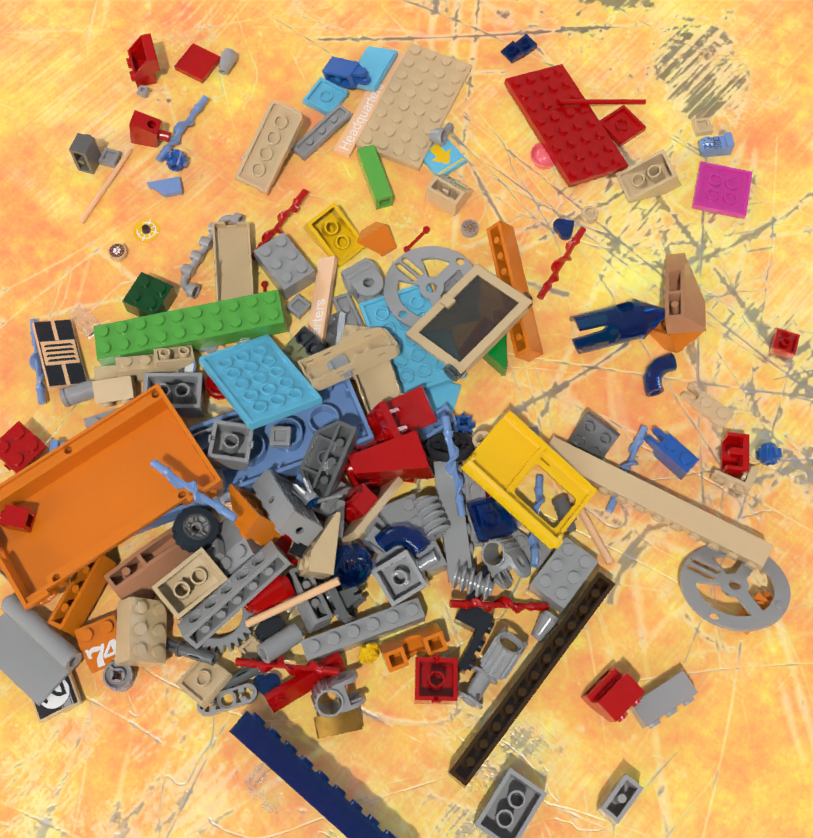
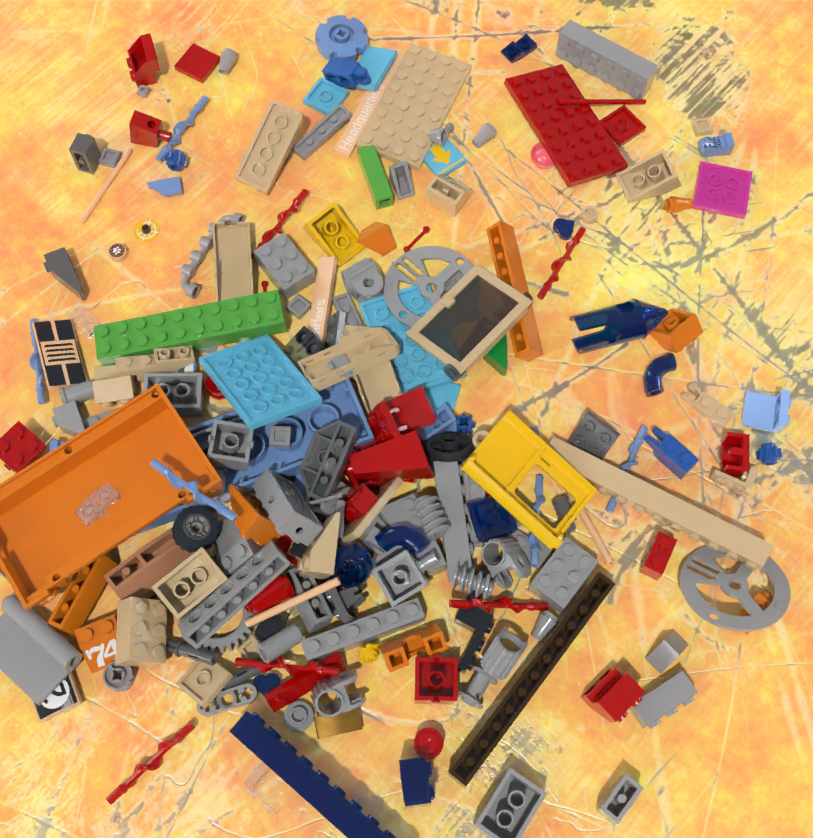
(17, 518): red brick -> none
(62, 269): none -> dark grey slope
(69, 418): none -> light grey slope
(94, 505): none -> clear slope
(149, 296): dark green brick -> none
(153, 764): none -> red piece
(216, 550): light grey tile -> none
(298, 716): none -> light grey piece
(308, 497): flat silver piece -> none
(341, 38): none -> medium blue piece
(401, 180): none -> light grey slope
(415, 782): none -> clear blue brick
(428, 743): none -> red wheel
(451, 465): medium blue piece -> none
(469, 228): tile -> none
(485, 134): none -> light grey cone
(605, 60): none -> light grey brick
(658, 555): none -> red brick
(666, 652): none -> light grey slope
(677, 204): none -> orange cone
(683, 298): nougat wedge -> none
(766, 411): none -> light blue bracket
(784, 343): red piece -> none

